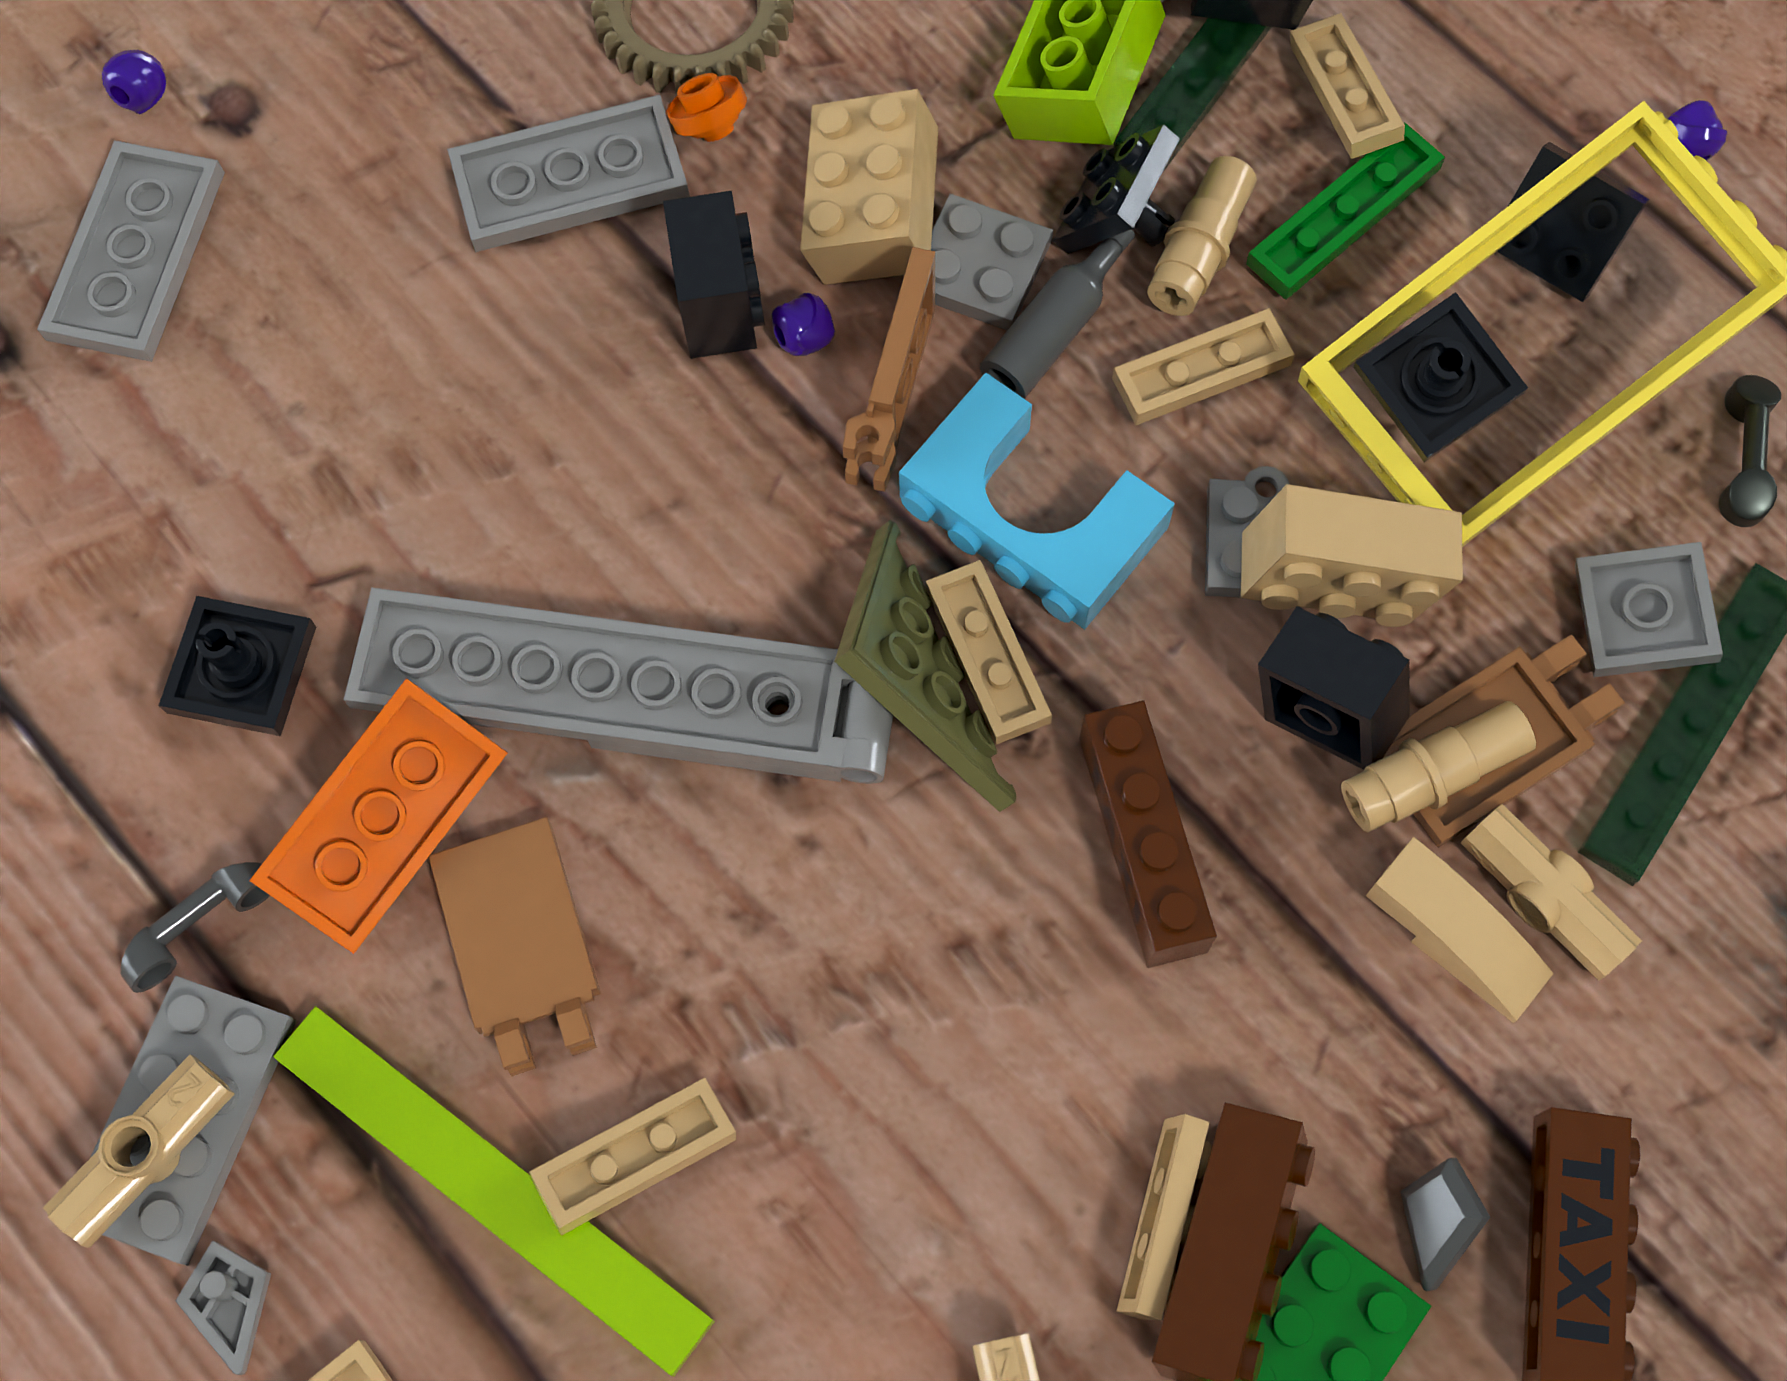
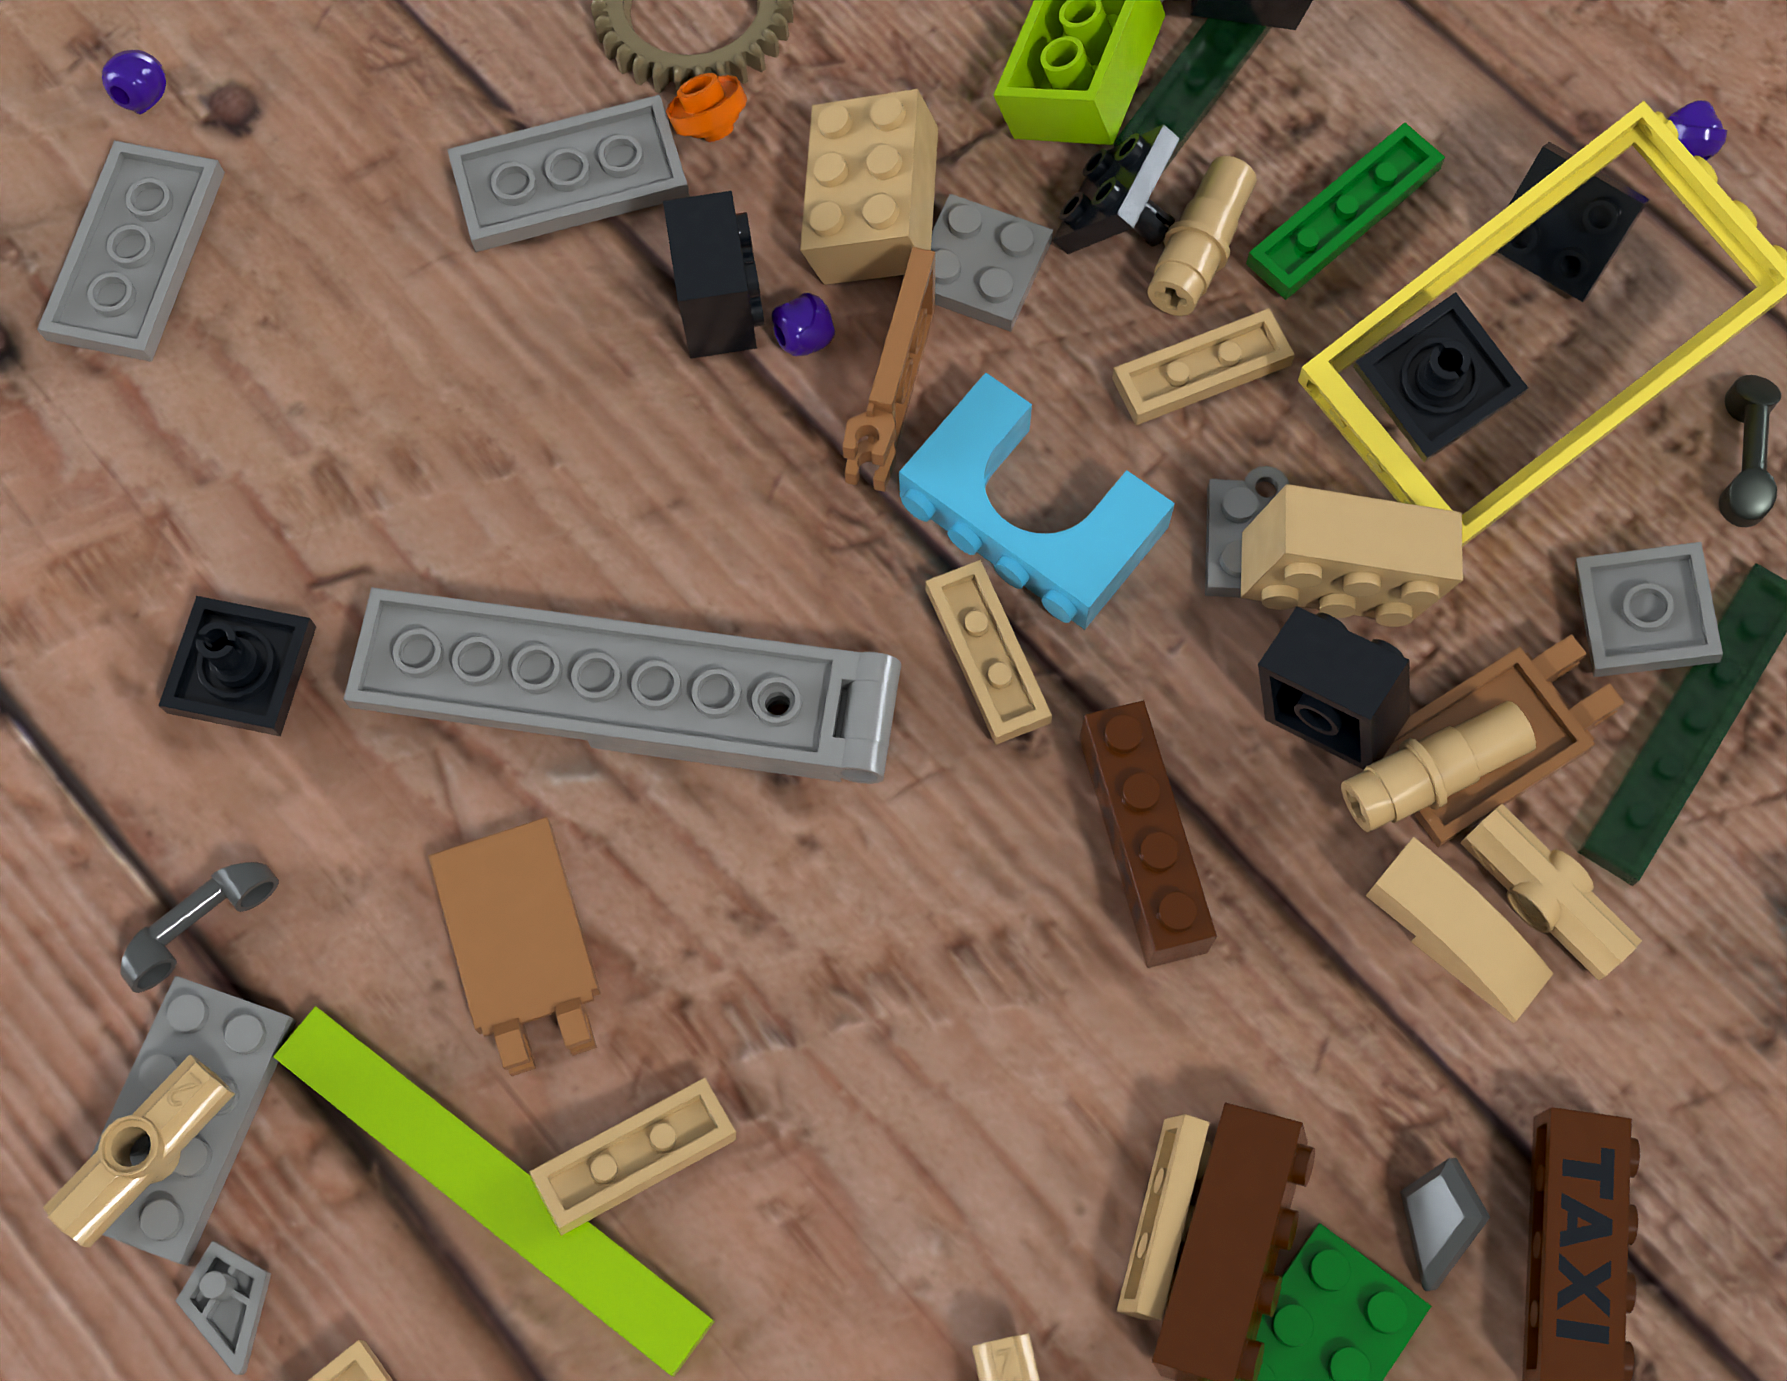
(379, 816): orange plate -> none
(913, 673): olive tile -> none
(1052, 319): dark grey piece -> none
(1347, 86): tan plate -> none

